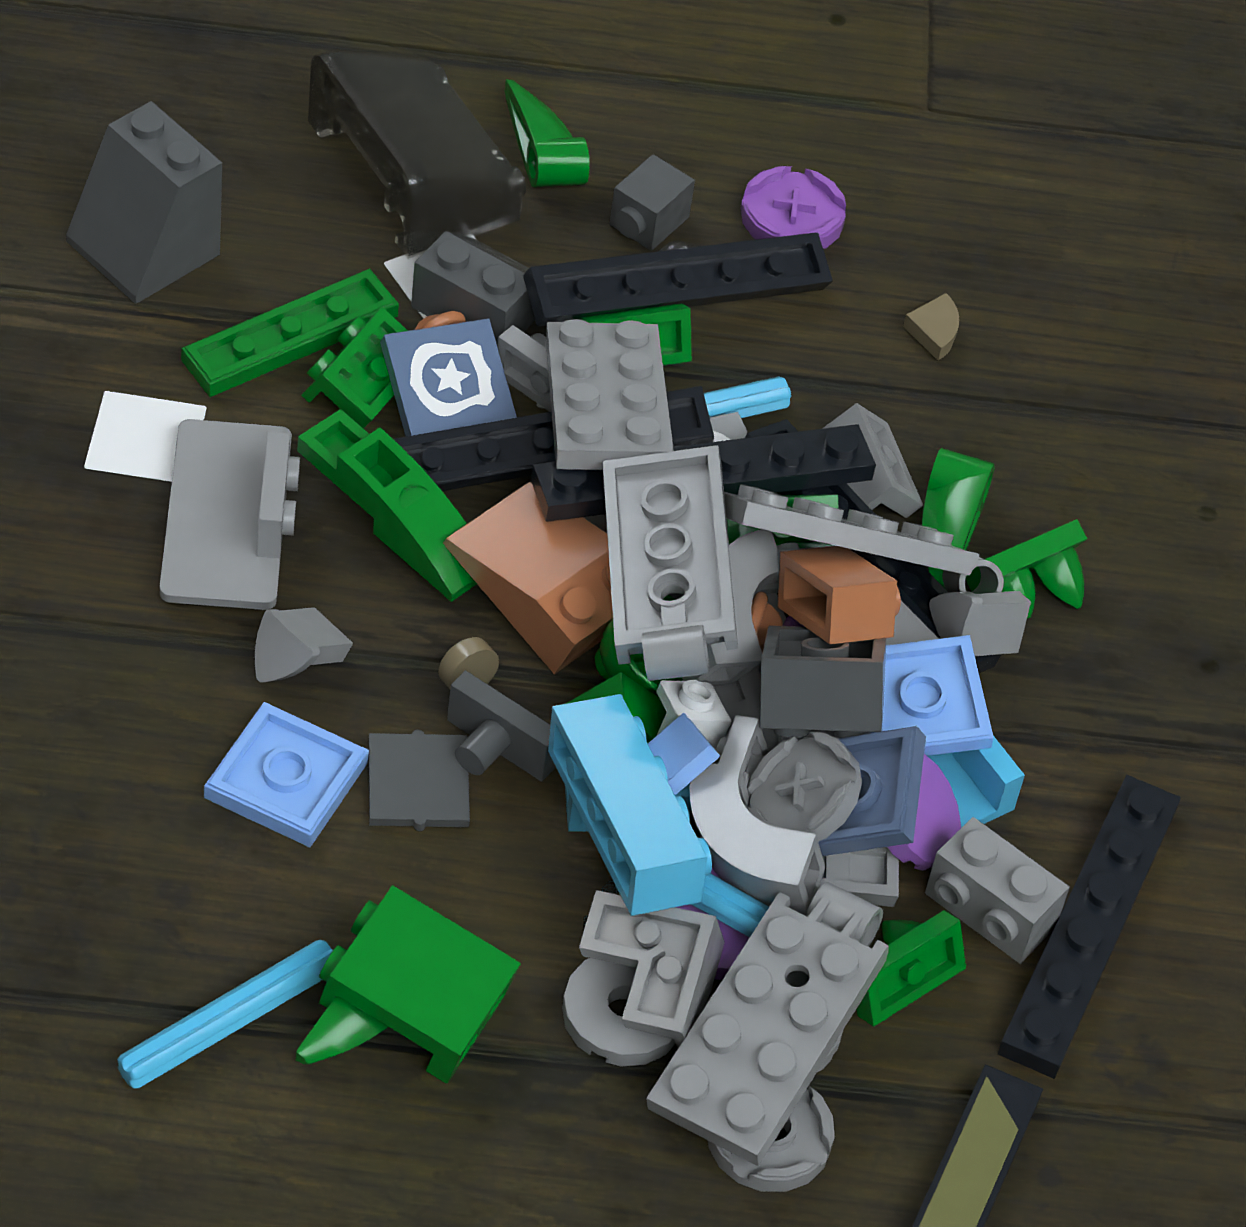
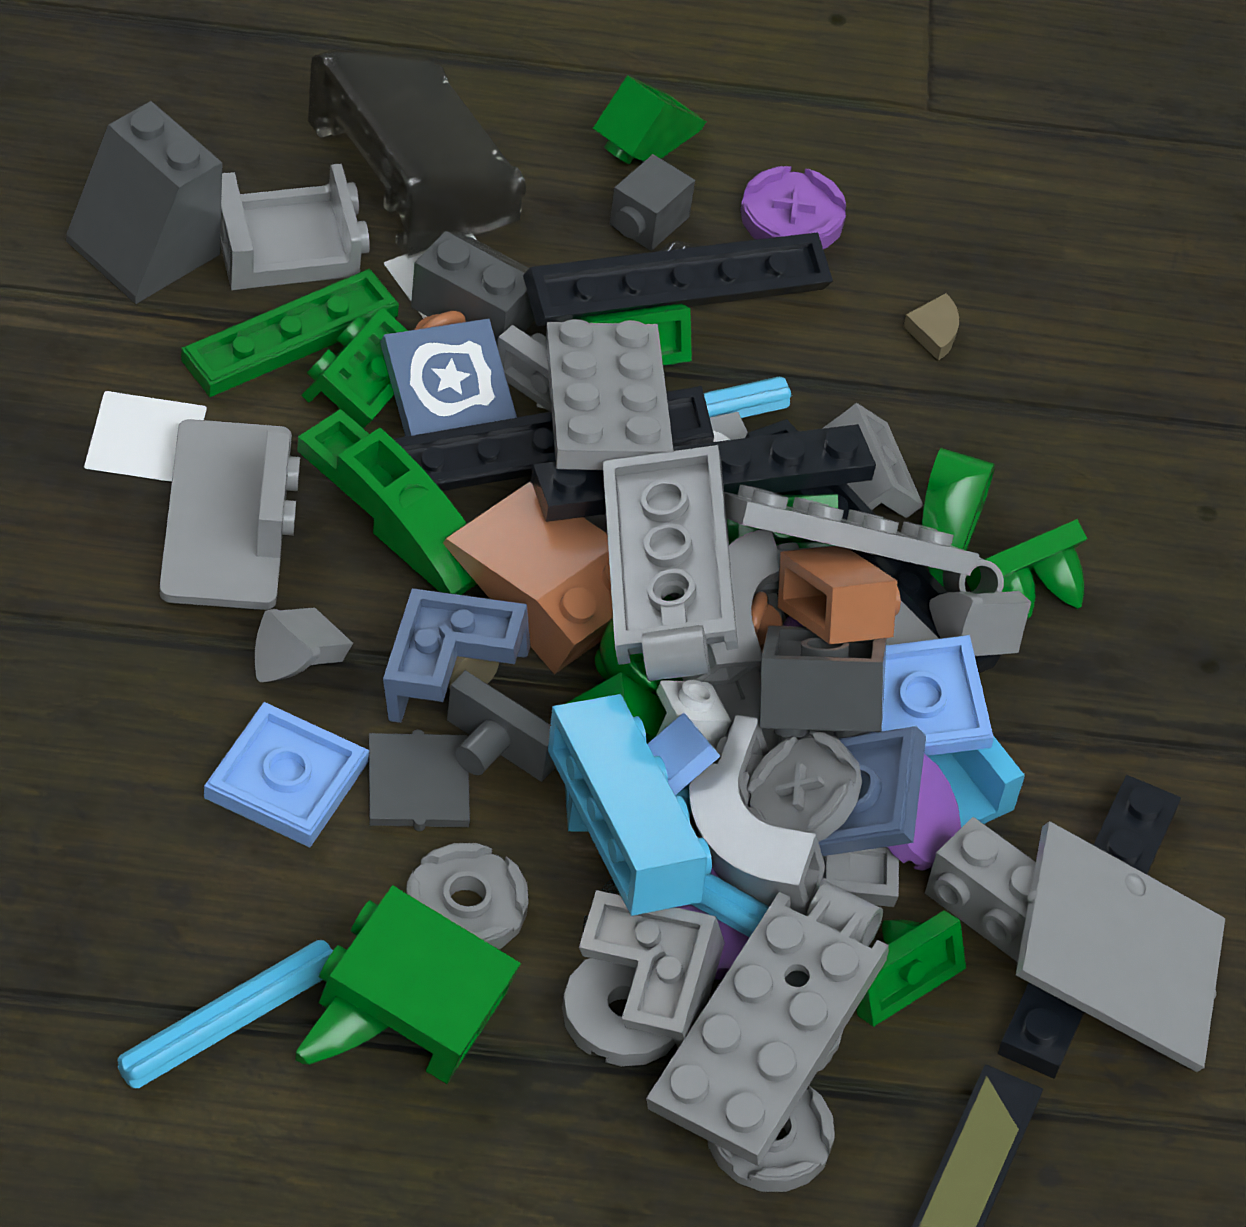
(291, 233): none -> light grey panel
(440, 629): none -> sand blue panel
(474, 869): none -> light grey tile
(544, 141): green piece -> none
(645, 122): none -> green slope
(1121, 947): none -> light grey piece

